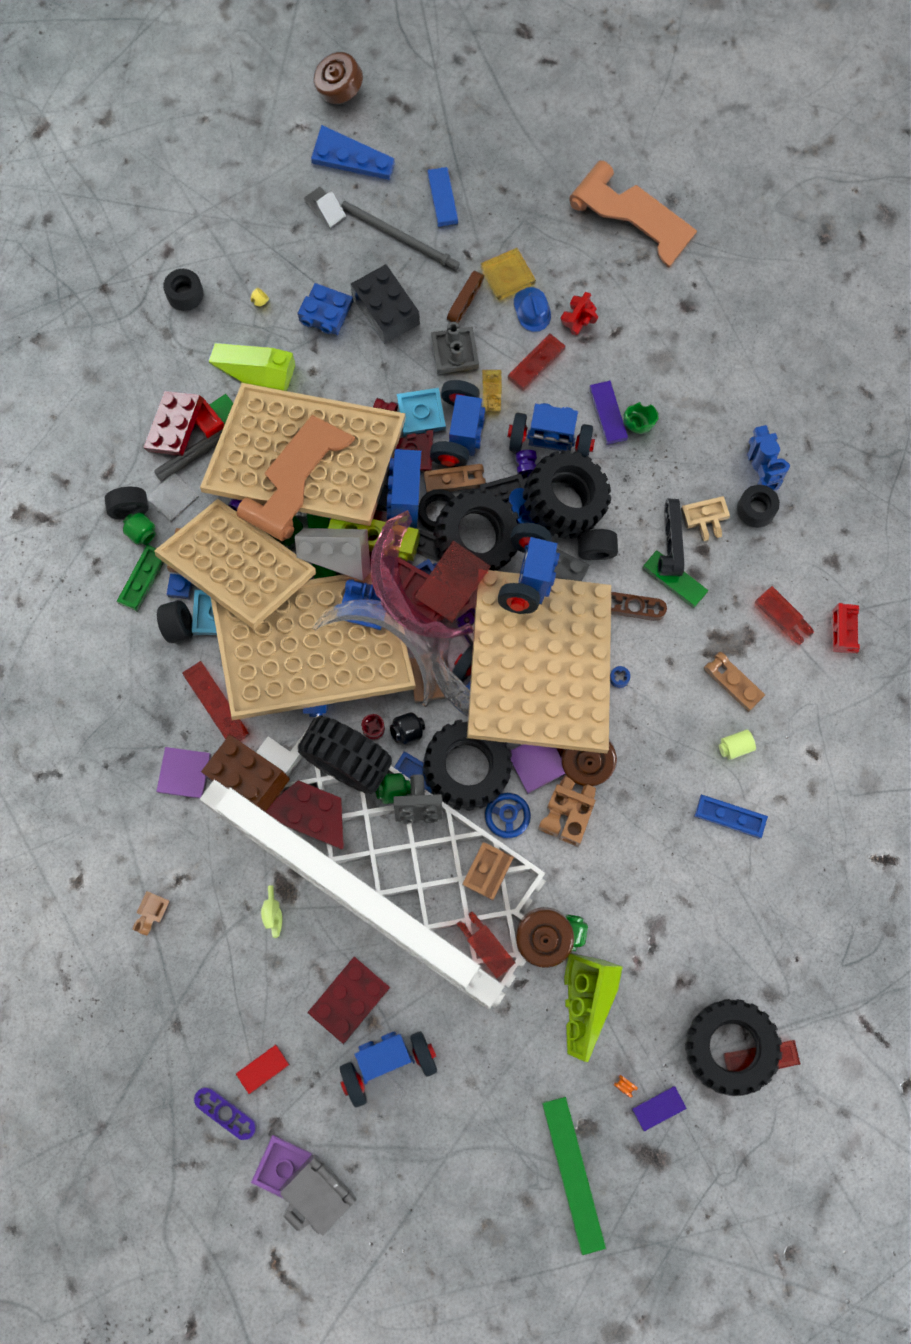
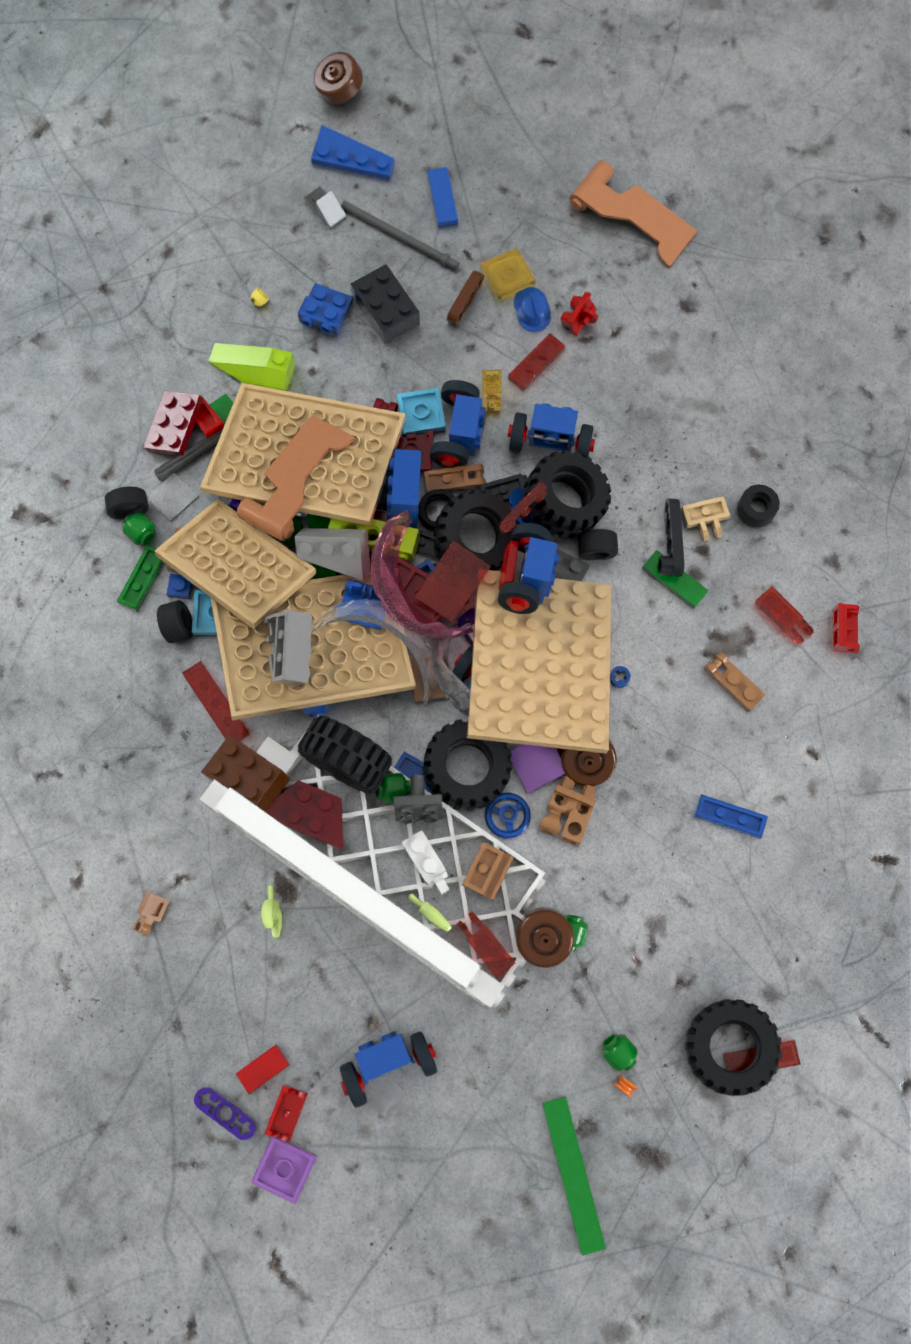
(178, 279): black tyre -> none
(182, 773): medium lavender tile -> none
(286, 1113): none -> red hinge
(290, 646): none -> light grey wedge
(316, 1195): flat silver piece -> none
(348, 1000): dark red plate -> none
(372, 723): dark red wheel -> none
(407, 728): black head -> none
(426, 861): none -> white hinge
(431, 913): none -> yellowish green hand
(455, 349): dark grey plate -> none
(509, 563): none -> red tile
(522, 507): none -> clear red hinge
(526, 461): dark purple wheel -> none
(590, 996): lime wedge -> none
(608, 412): dark purple tile -> none
(619, 1052): none -> green head
(640, 418): green hair -> none
(649, 615): reddish brown beam -> none
(659, 1108): dark purple tile -> none
(737, 744): yellowish green brick -> none
(764, 454): blue hips -> none

